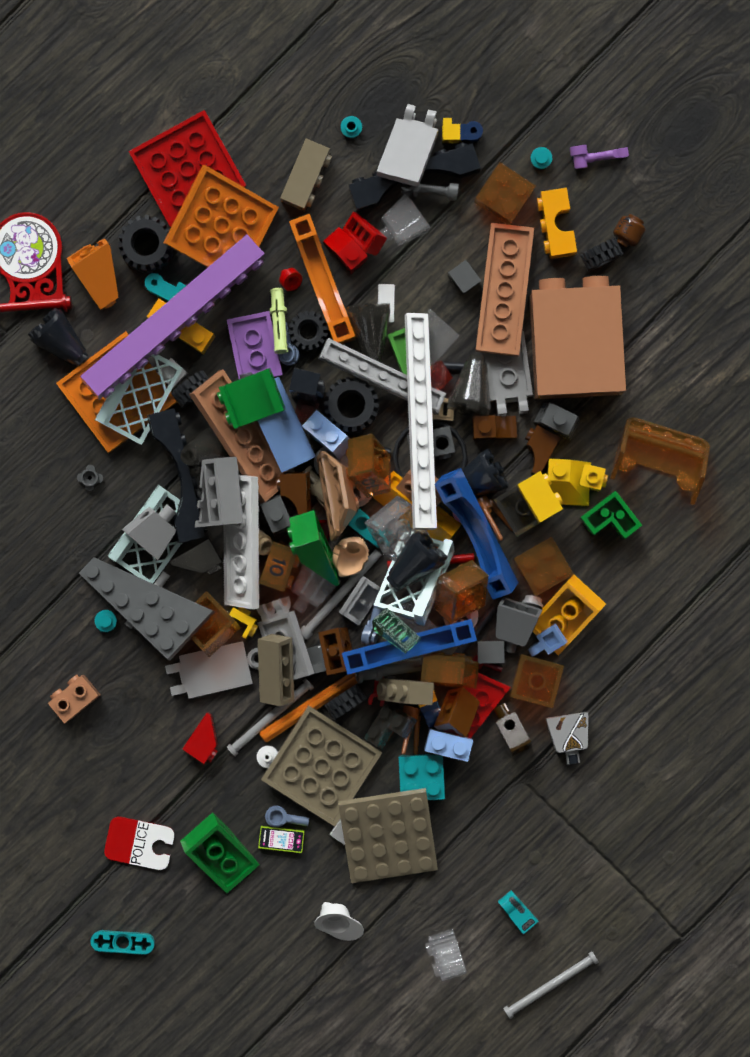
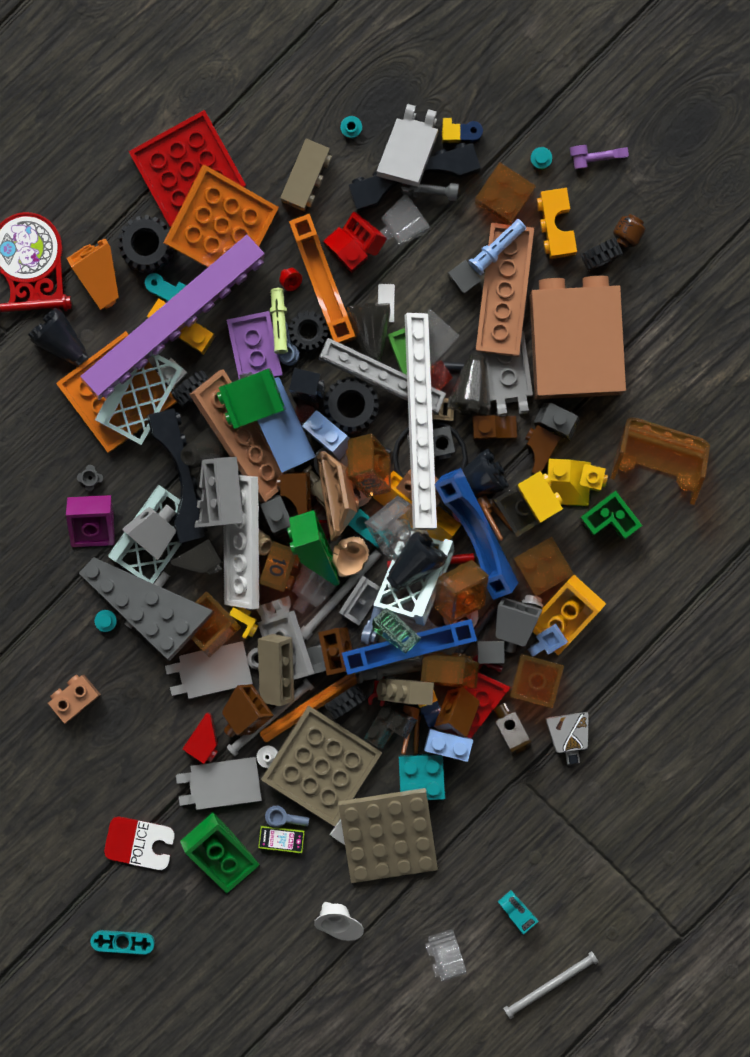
(90, 521): none -> magenta slope
(221, 783): none -> light grey tile
(245, 711): none -> reddish brown torso
(490, 253): none -> light blue pin

